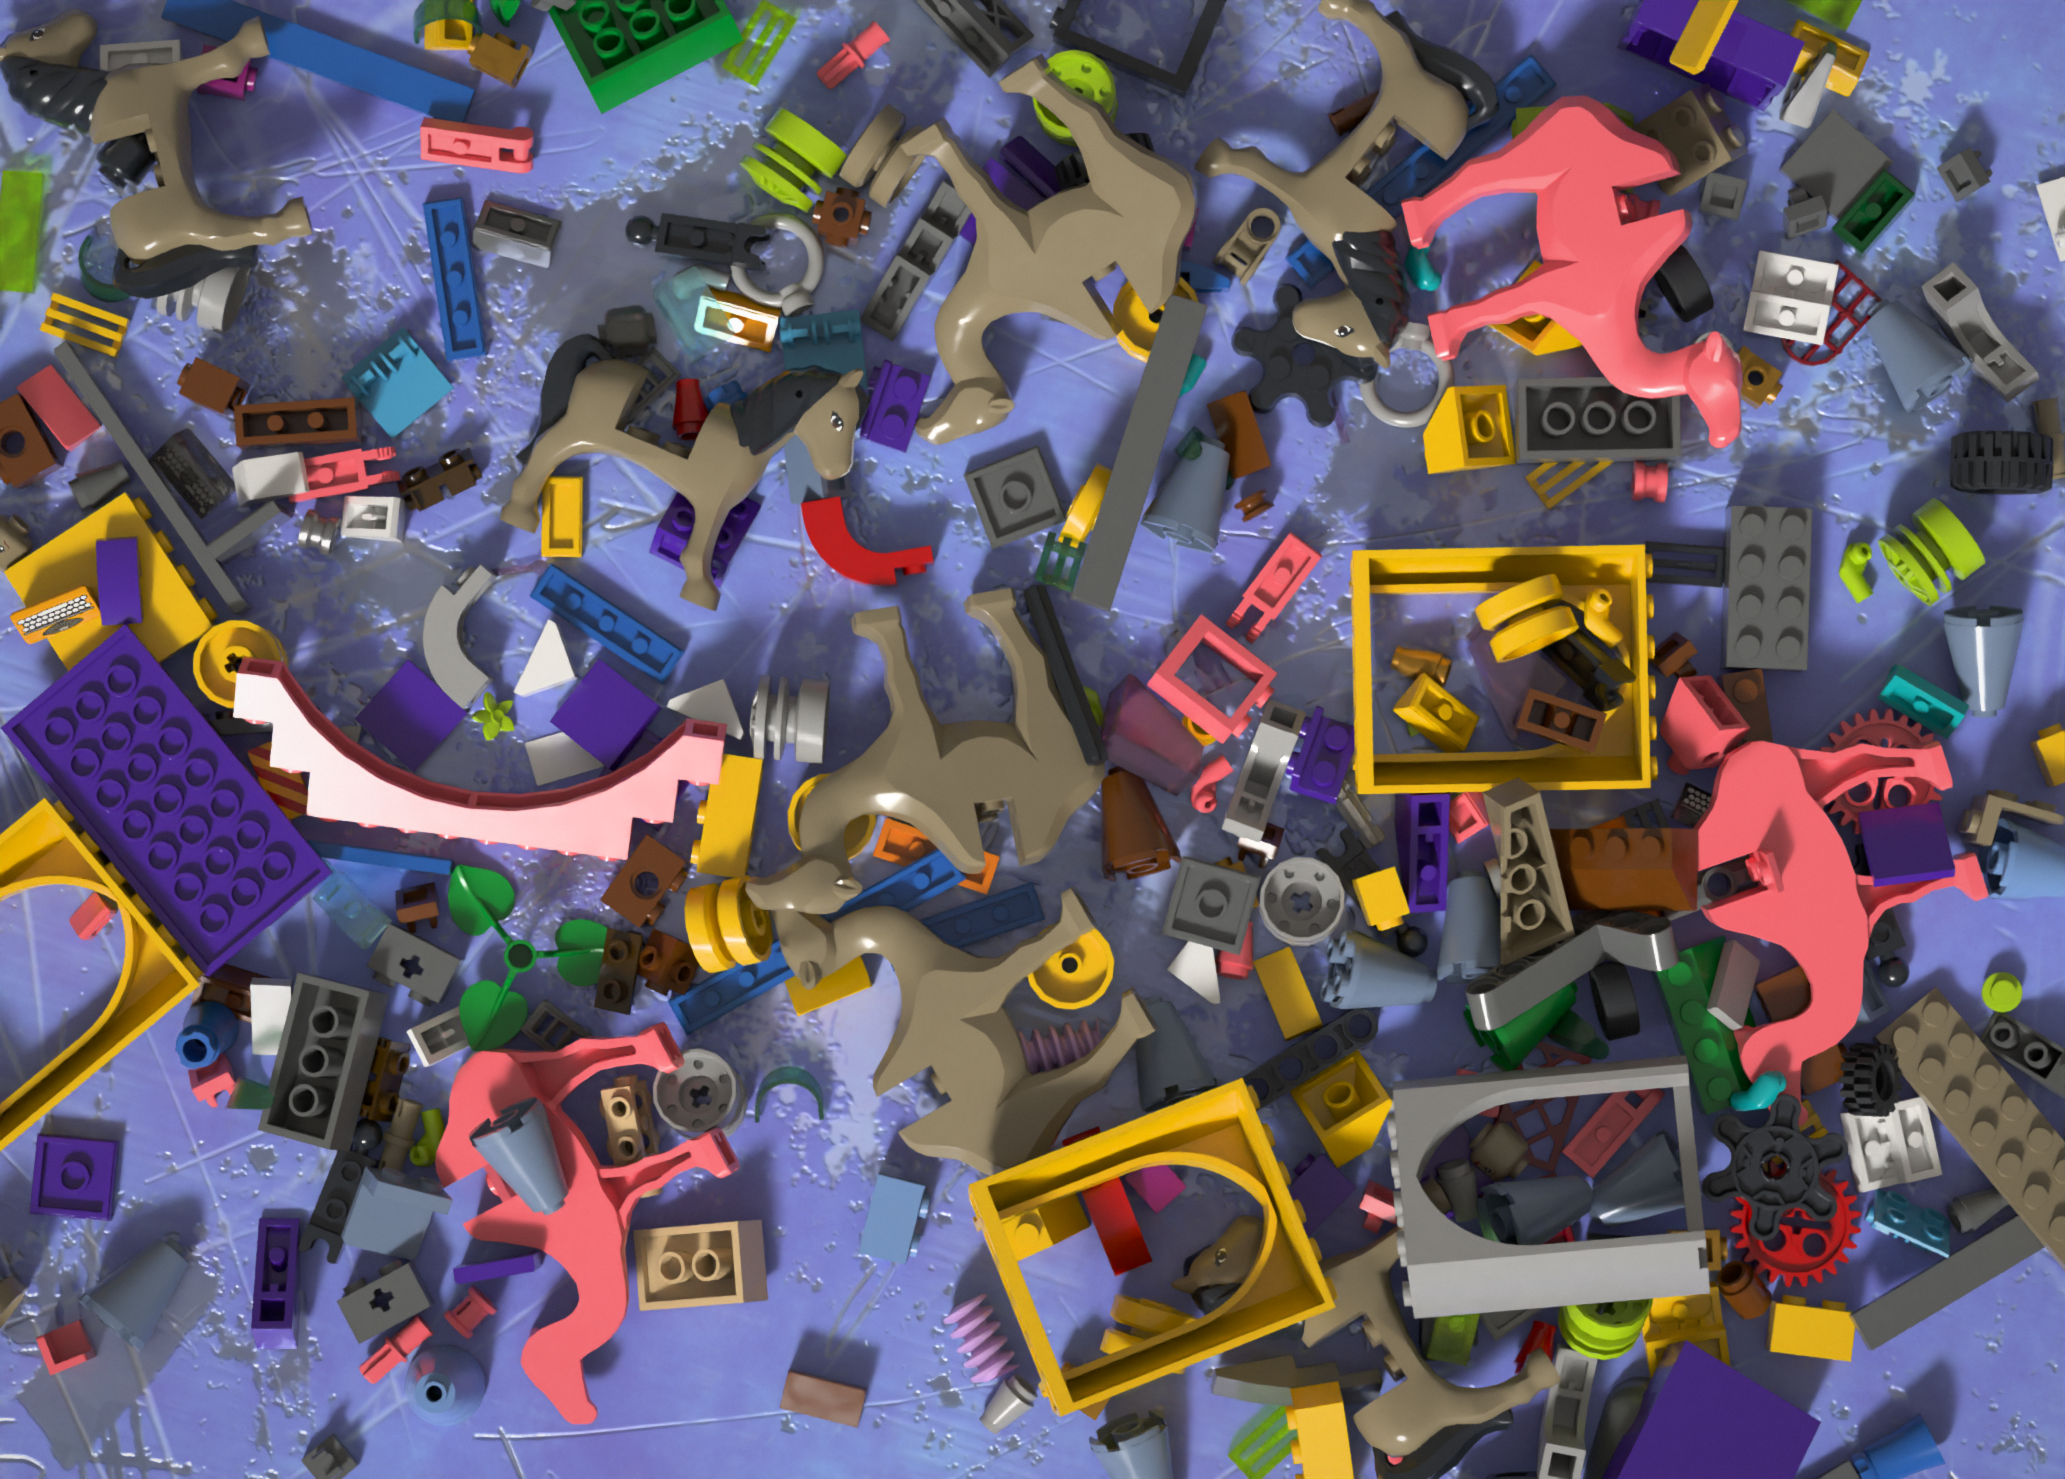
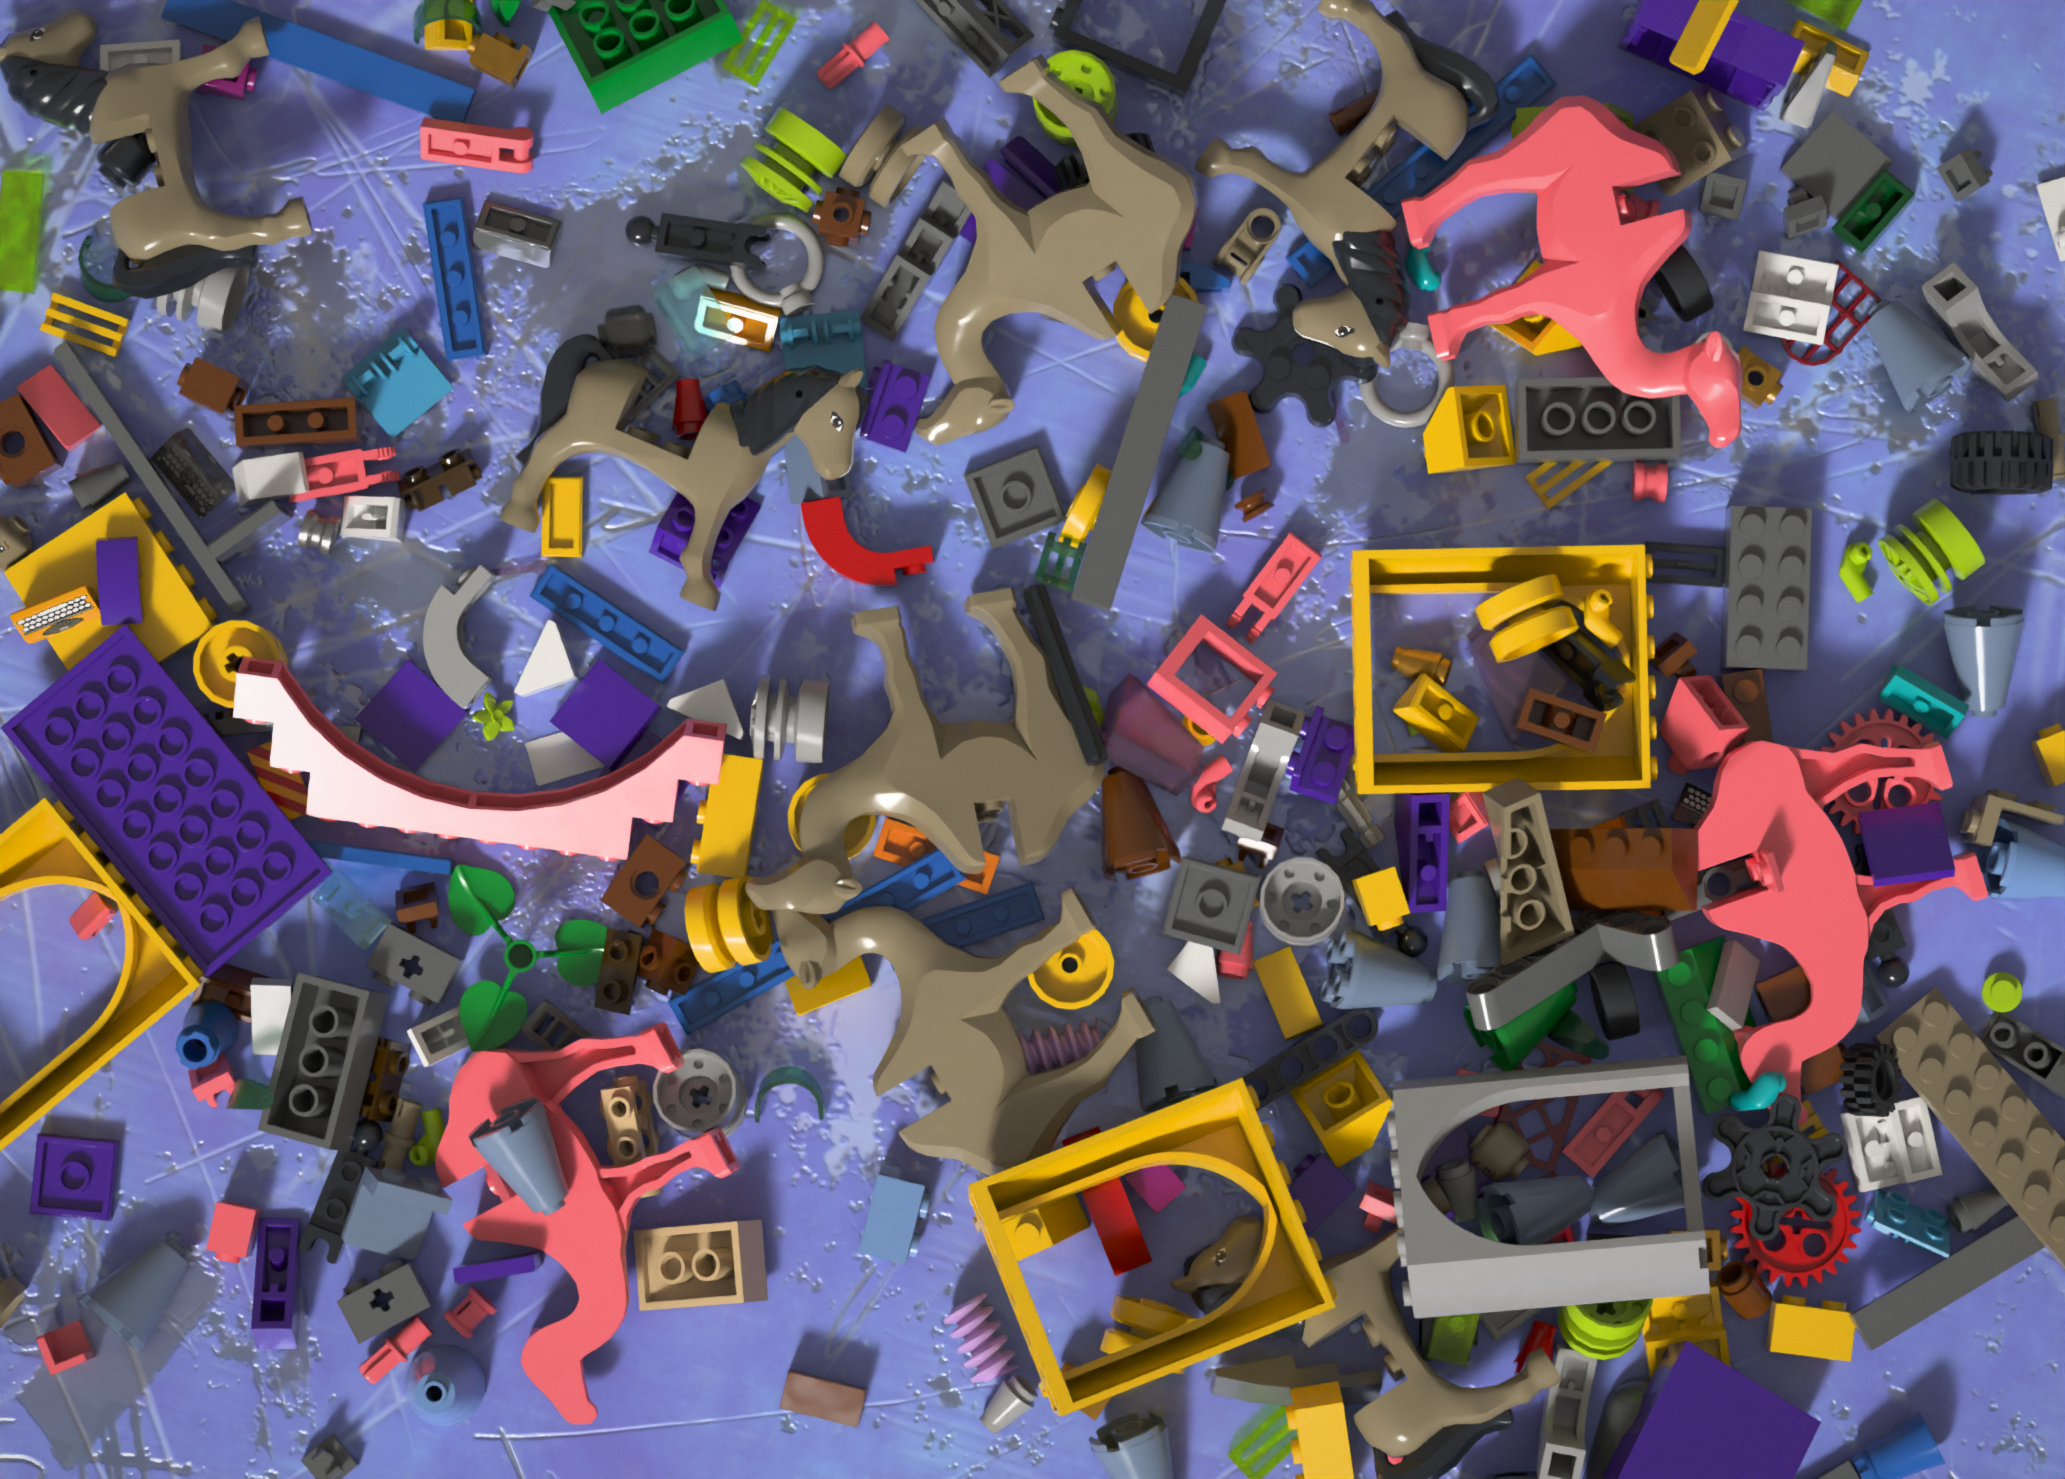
(233, 1230): none -> coral brick

